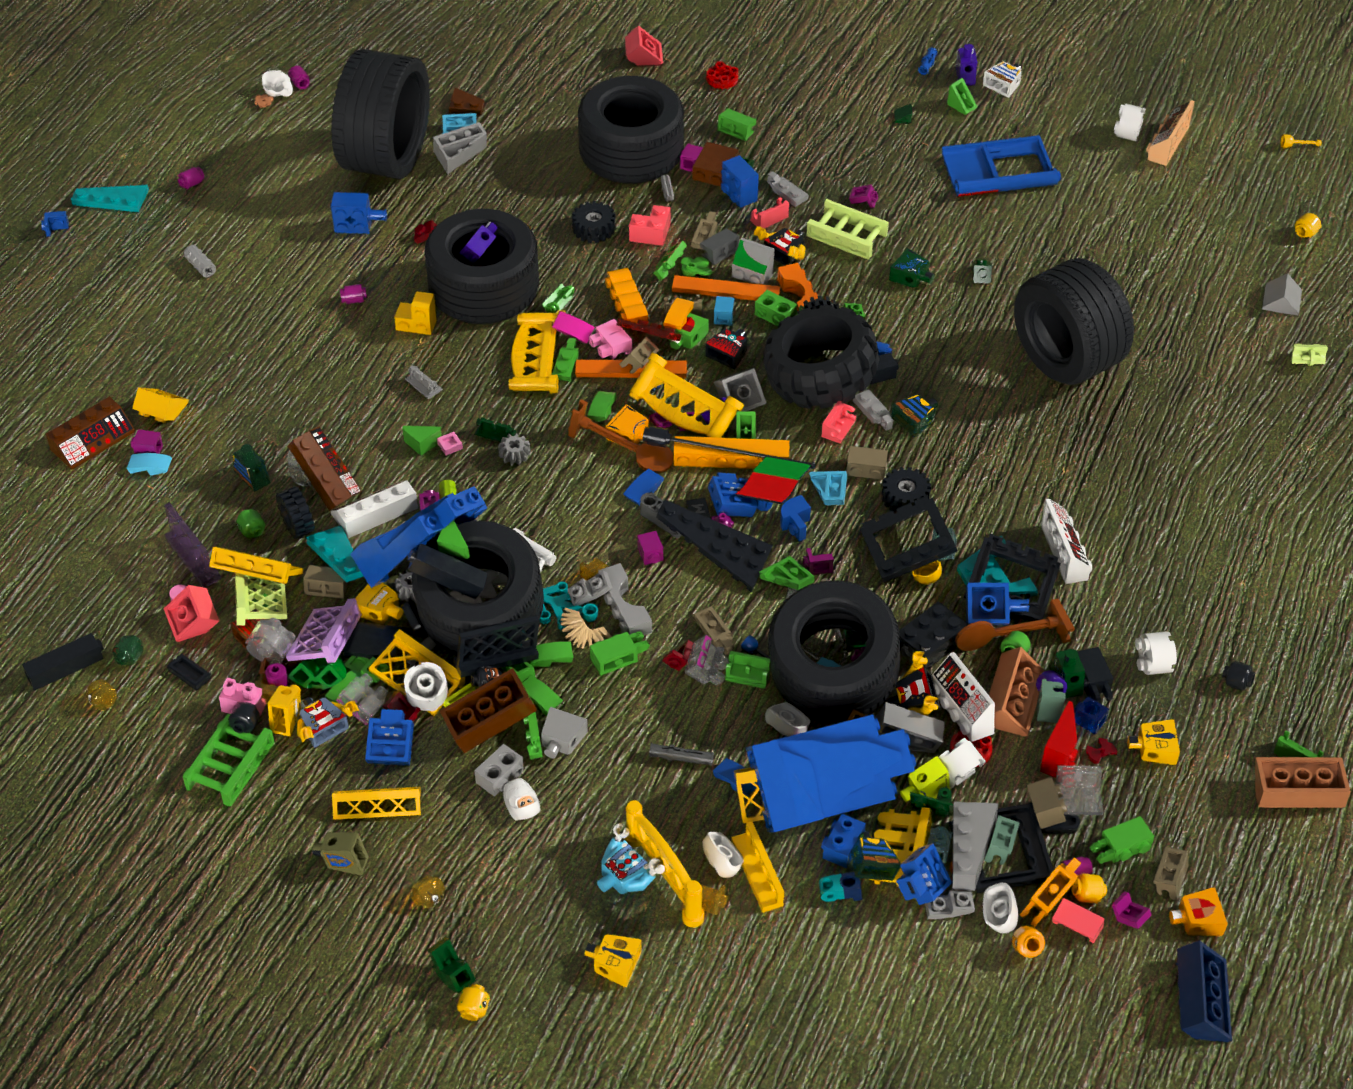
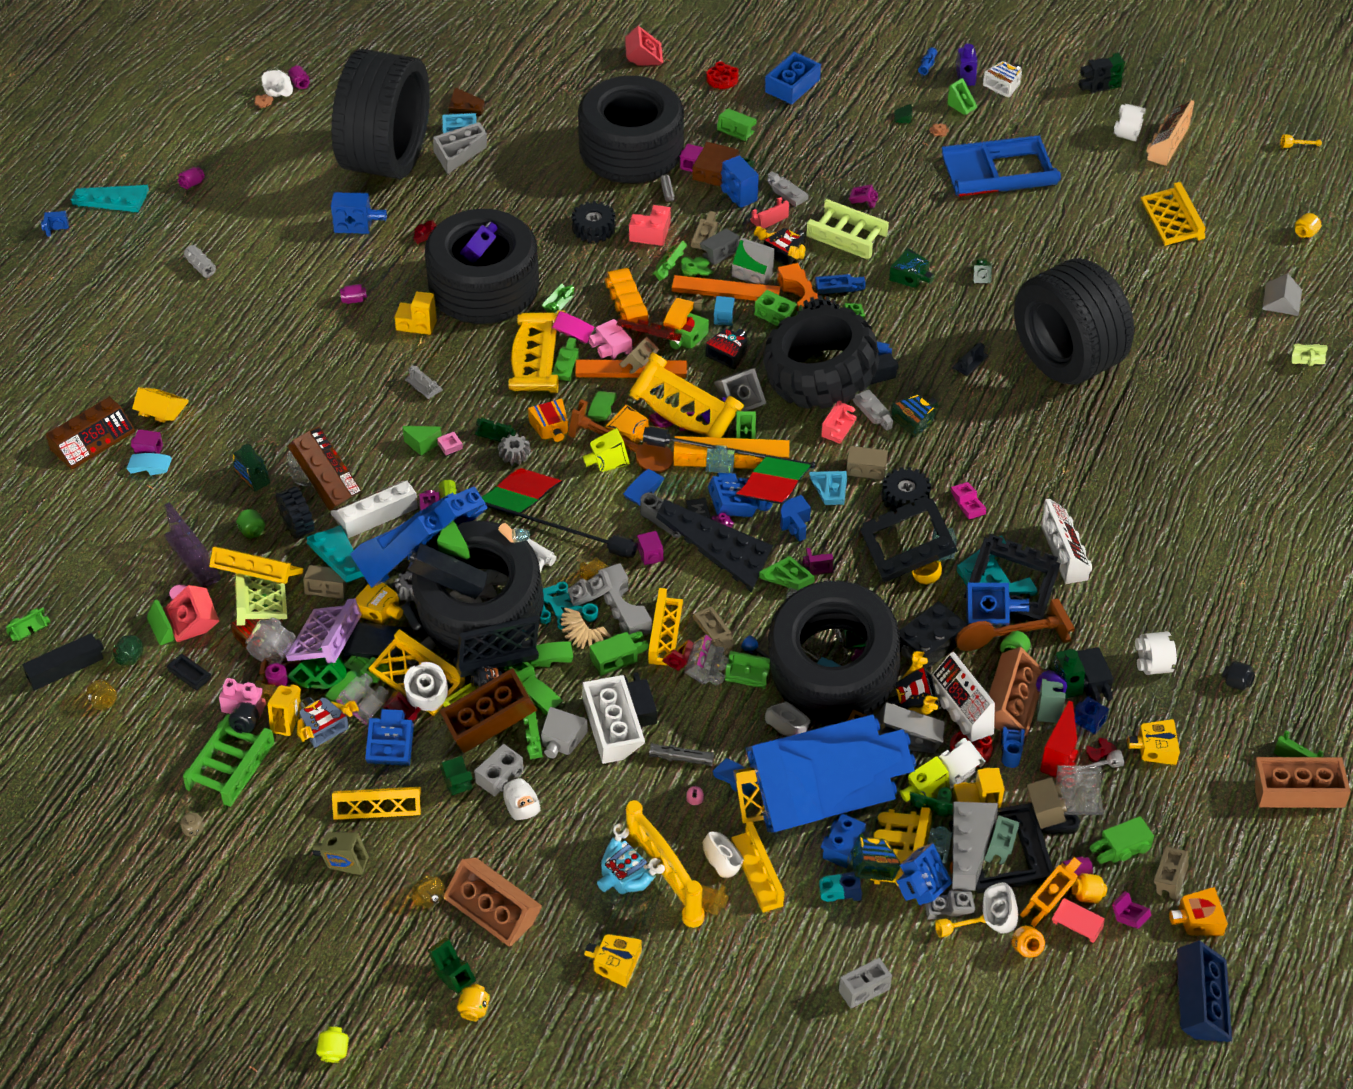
(20, 627): none -> bright green hinge
(160, 624): none -> bright green slope
(191, 824): none -> dark tan piece
(332, 1045): none -> neon yellow head
(456, 775): none -> dark green brick
(491, 901): none -> nougat slope
(514, 535): none -> arm
(526, 488): none -> flag
(549, 420): none -> light orange torso
(607, 452): none -> neon yellow torso
(612, 718): none -> white slope
(642, 700): none -> black hinge
(659, 619): none -> yellow fence
(699, 798): none -> bright pink hinge
(720, 459): none -> clear light blue brick
(792, 78): none -> blue brick
(839, 284): none -> blue hinge
(865, 983): none -> light grey brick
(939, 130): none -> nougat plant
(945, 927): none -> yellow hinge
(967, 500): none -> dark pink slope
(971, 359): none -> black hinge
(986, 788): none -> yellow brick
(1012, 747): none -> blue piece
(1102, 74): none -> black hips
(1114, 760): none -> light grey hinge
(1186, 211): none -> yellow fence

